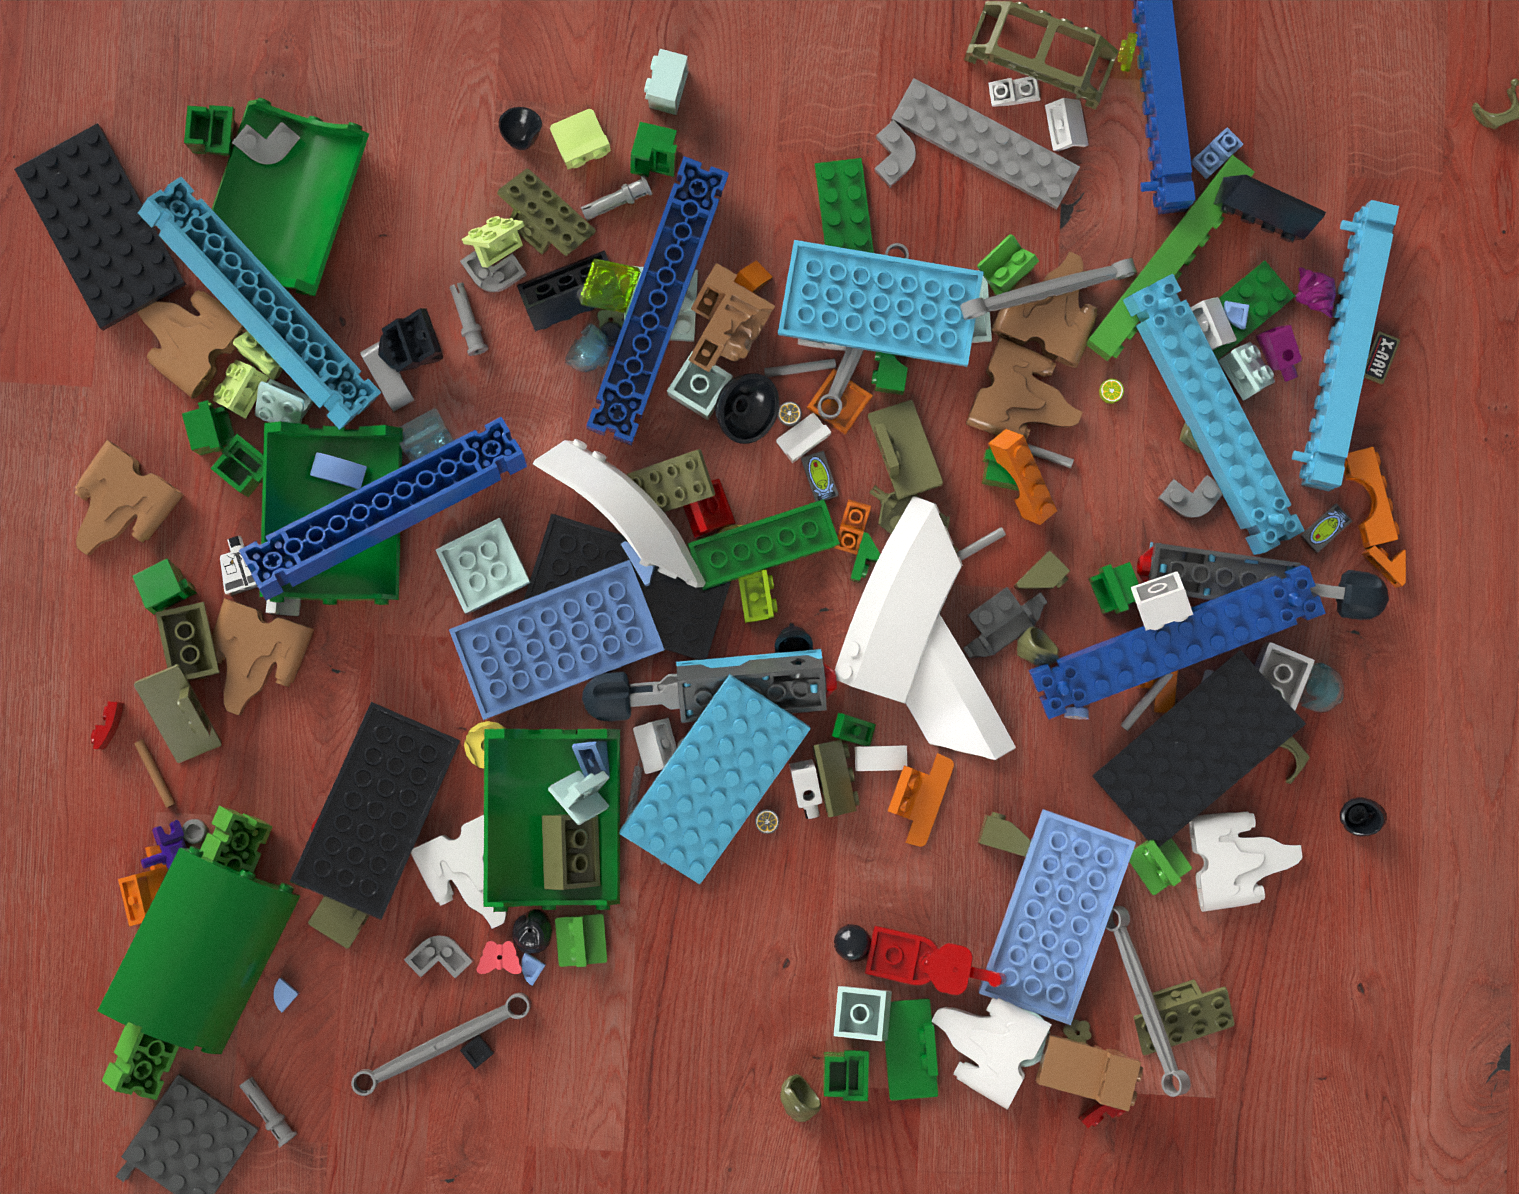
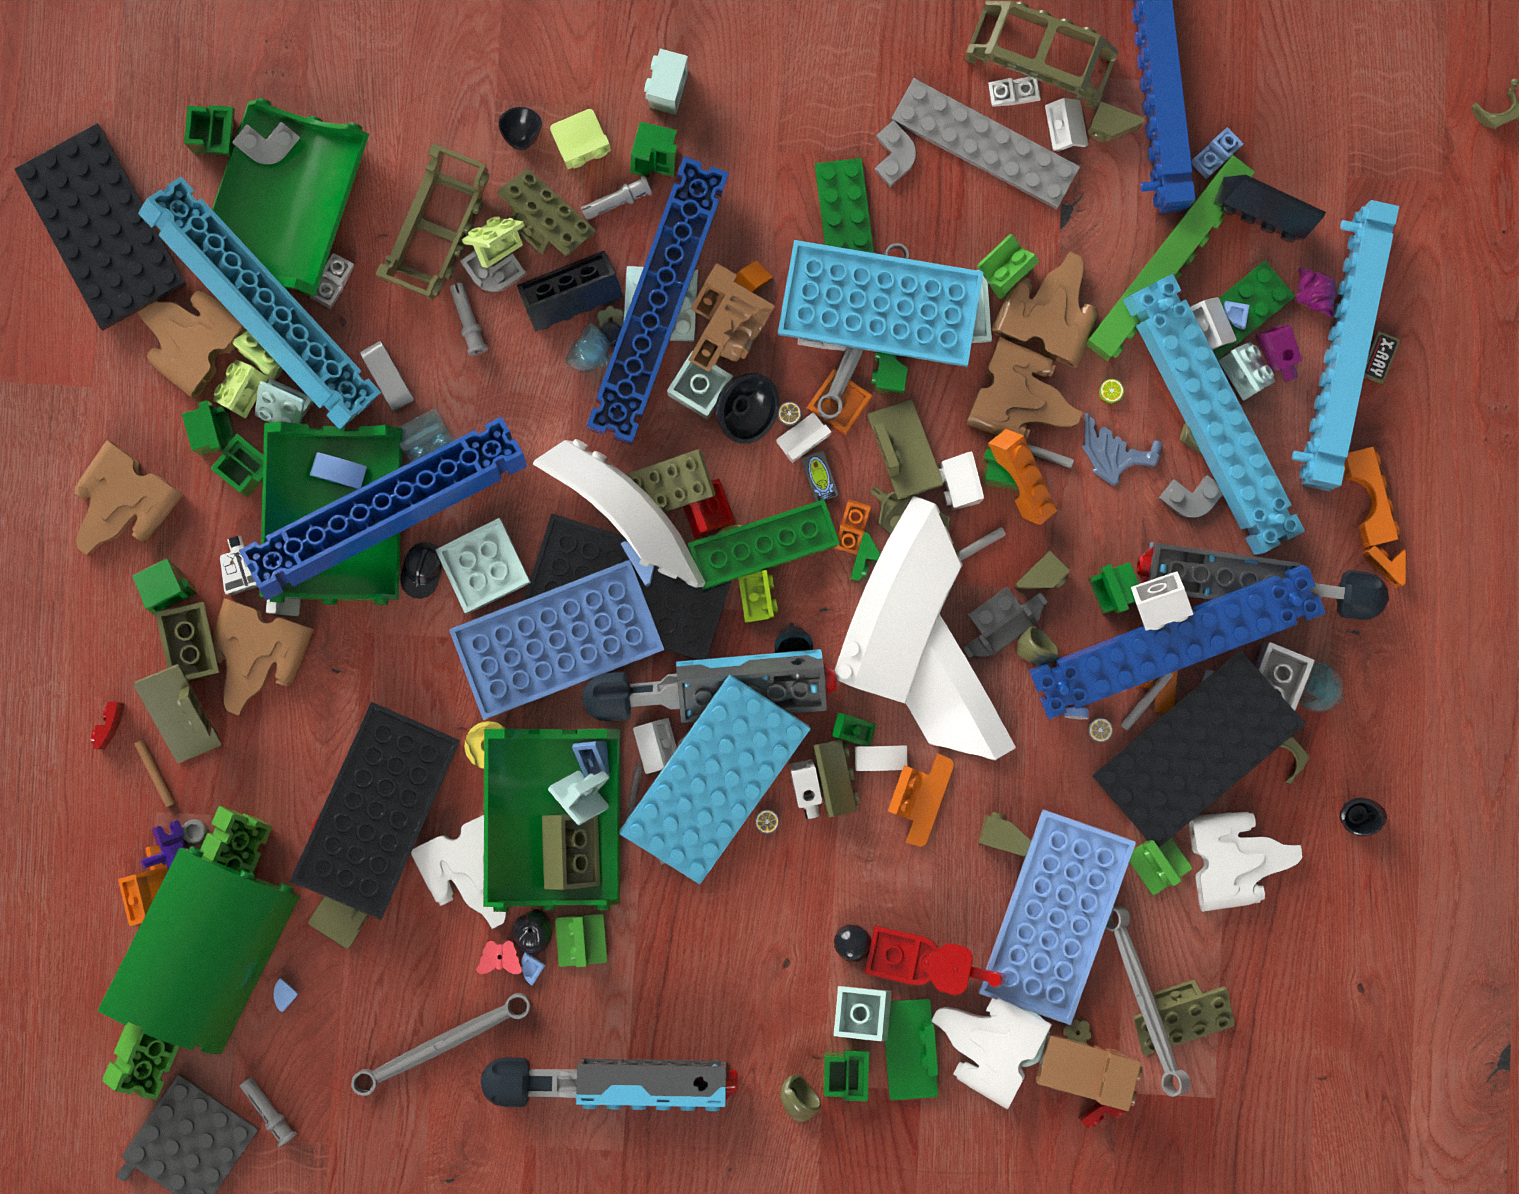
(333, 280): none -> white slope
(409, 342): black piece -> none
(415, 222): none -> olive windscreen
(421, 570): none -> black piece
(439, 949): light grey plate -> none
(477, 1051): black tile -> none
(609, 285): clear neon green plate -> none
(613, 1083): none -> piece
(800, 368): light grey bar -> none
(961, 481): none -> white slope
(1039, 291): light grey piece -> none
(1100, 730): none -> light grey tile
(1110, 454): none -> sand blue animal
(1113, 123): none -> olive slope
(1126, 51): clear neon green plate -> none
(1326, 528): tile -> none

